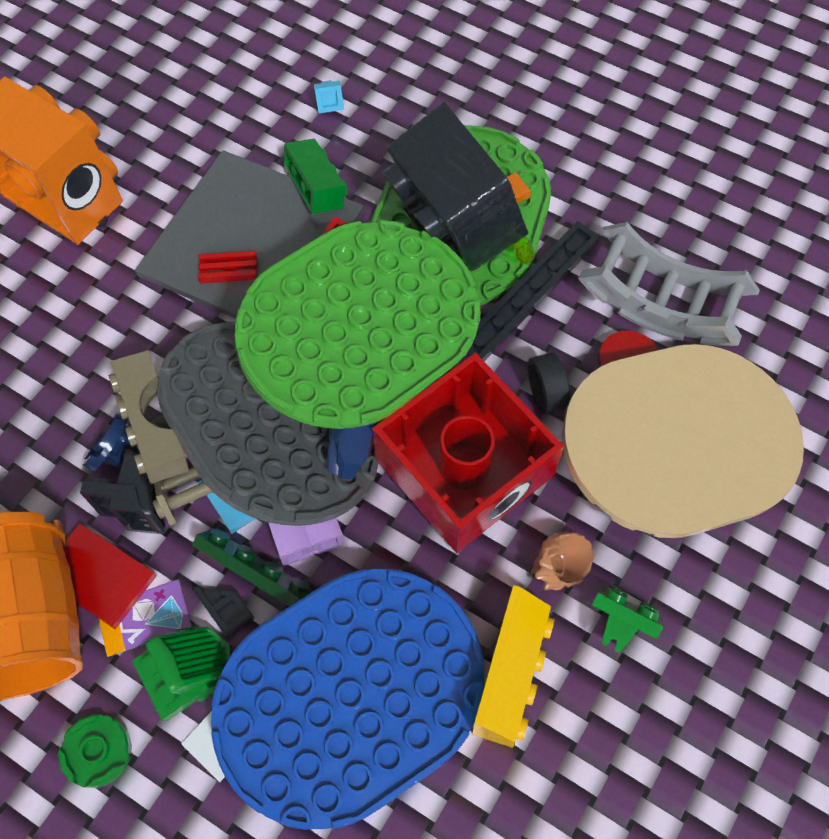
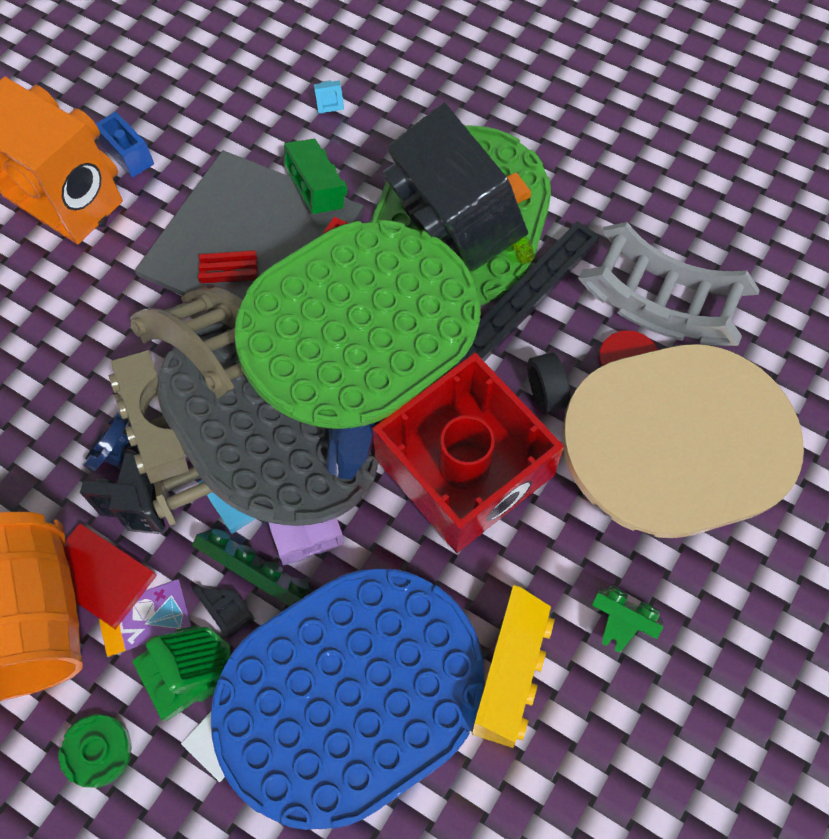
(124, 144): none -> blue brick
(205, 309): none -> dark tan fence
(563, 560): nougat hair -> none

